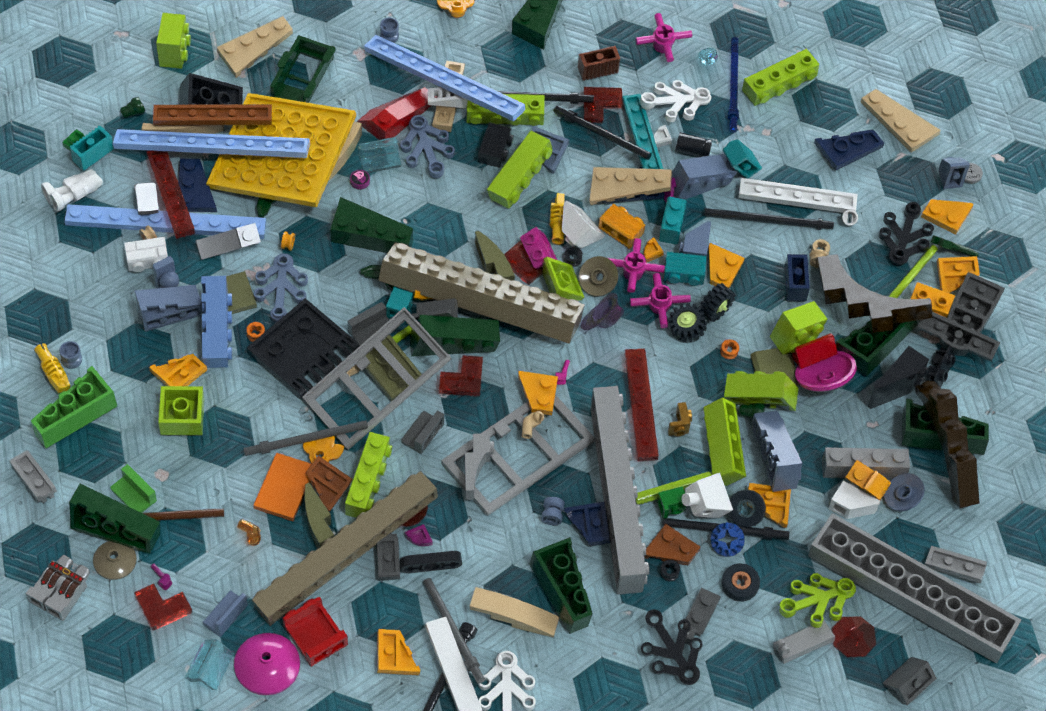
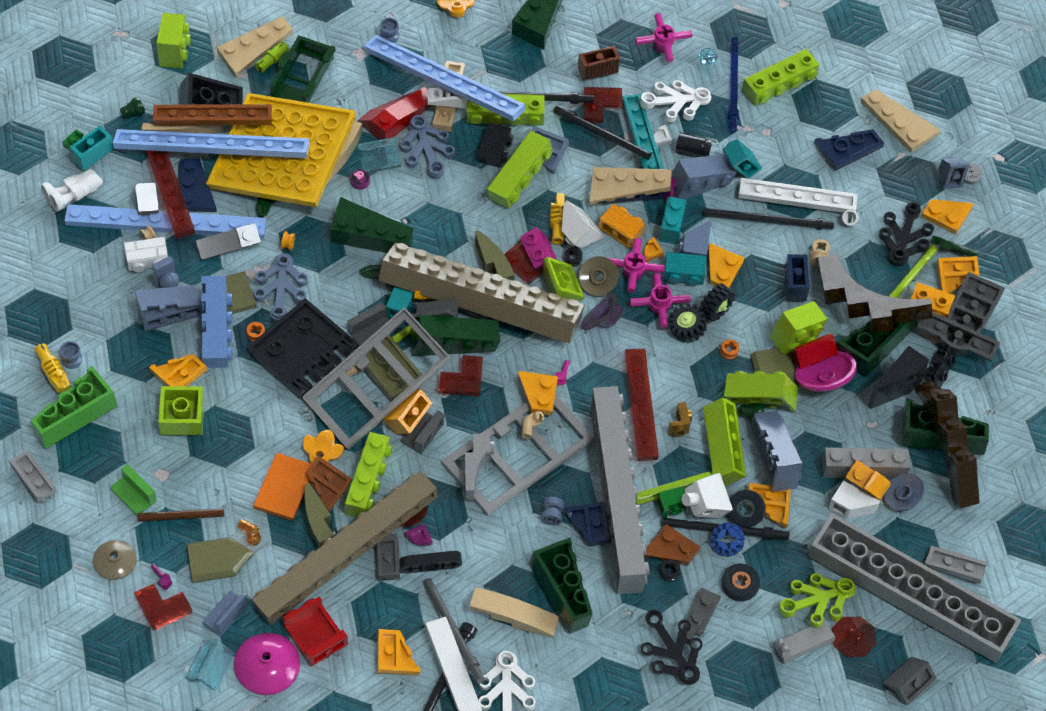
(59, 587): light grey hips -> none
(112, 520): dark green wedge -> none
(216, 558): none -> olive tile
(266, 446): dark grey bar -> none
(271, 57): none -> lime pin
(408, 413): none -> light orange brick

